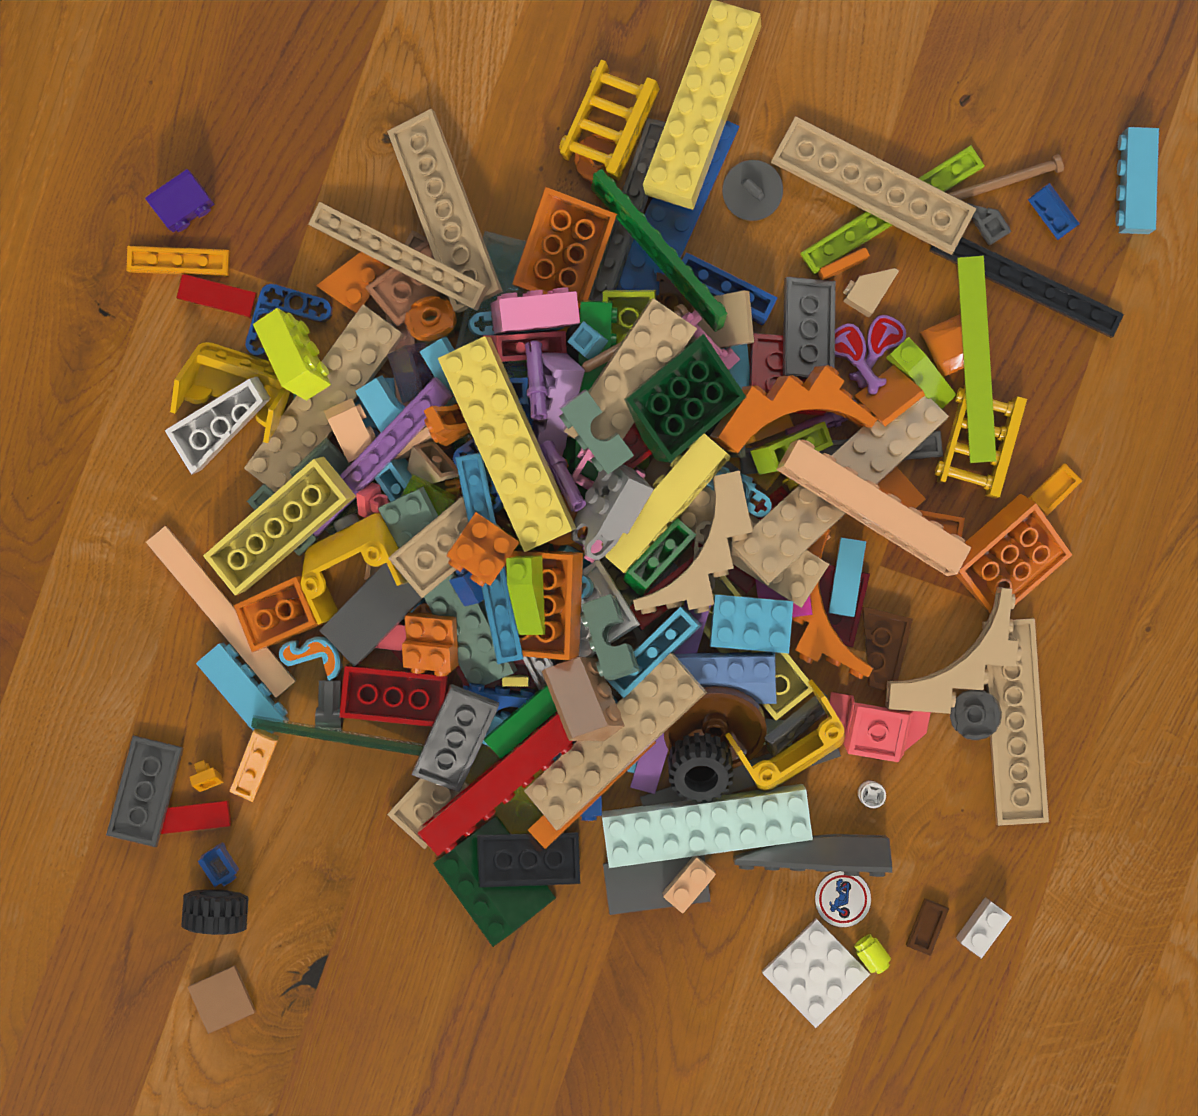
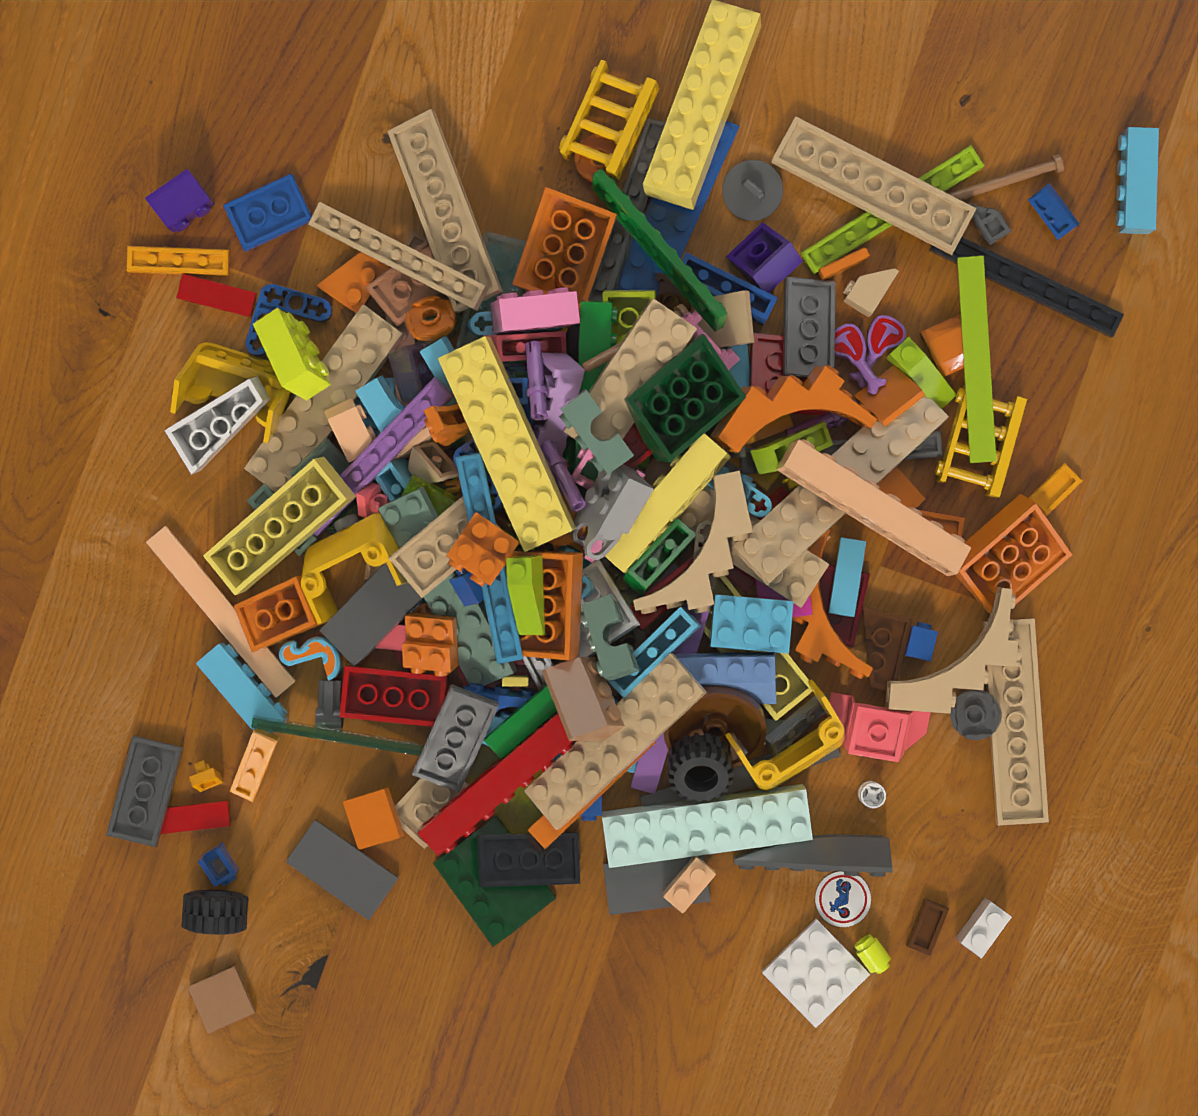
(268, 212): none -> blue tile
(342, 869): none -> dark grey tile
(373, 818): none -> orange tile
(587, 341): medium azure slope -> none
(764, 258): none -> dark purple slope
(921, 642): none -> blue brick

